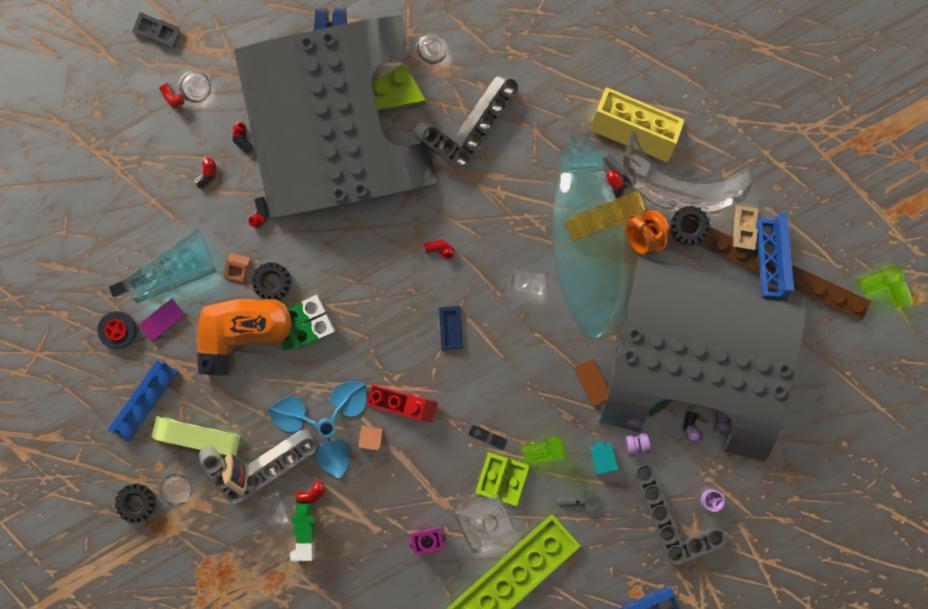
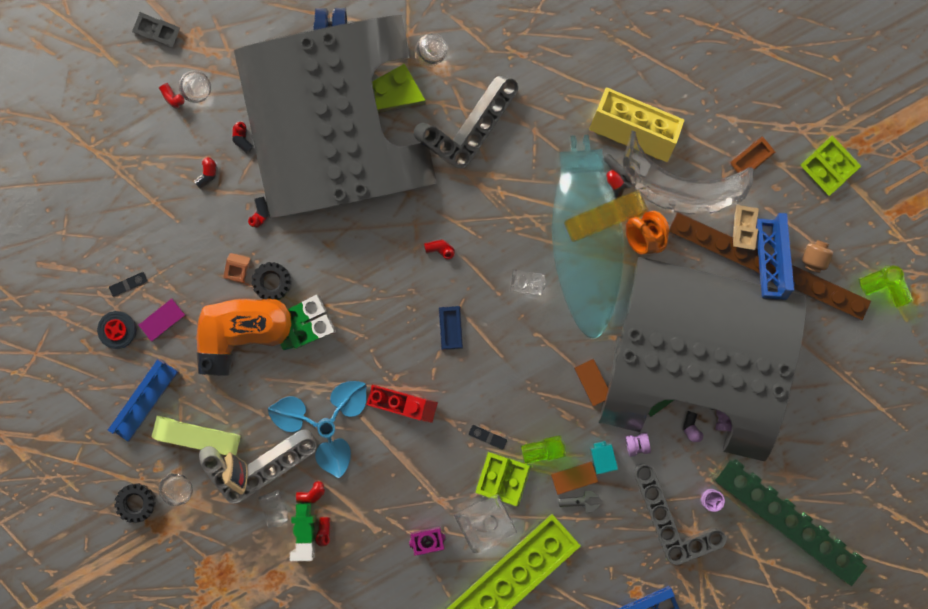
(173, 268): clear light blue wedge -> none
(323, 534): none -> red arm
(370, 438): nougat slope -> none
(574, 478): none -> dark orange tile
(699, 216): black tyre -> none
(753, 155): none -> dark orange tile
(817, 256): none -> medium nougat head
(830, 165): none -> lime slope
(848, 572): none -> clear green brick

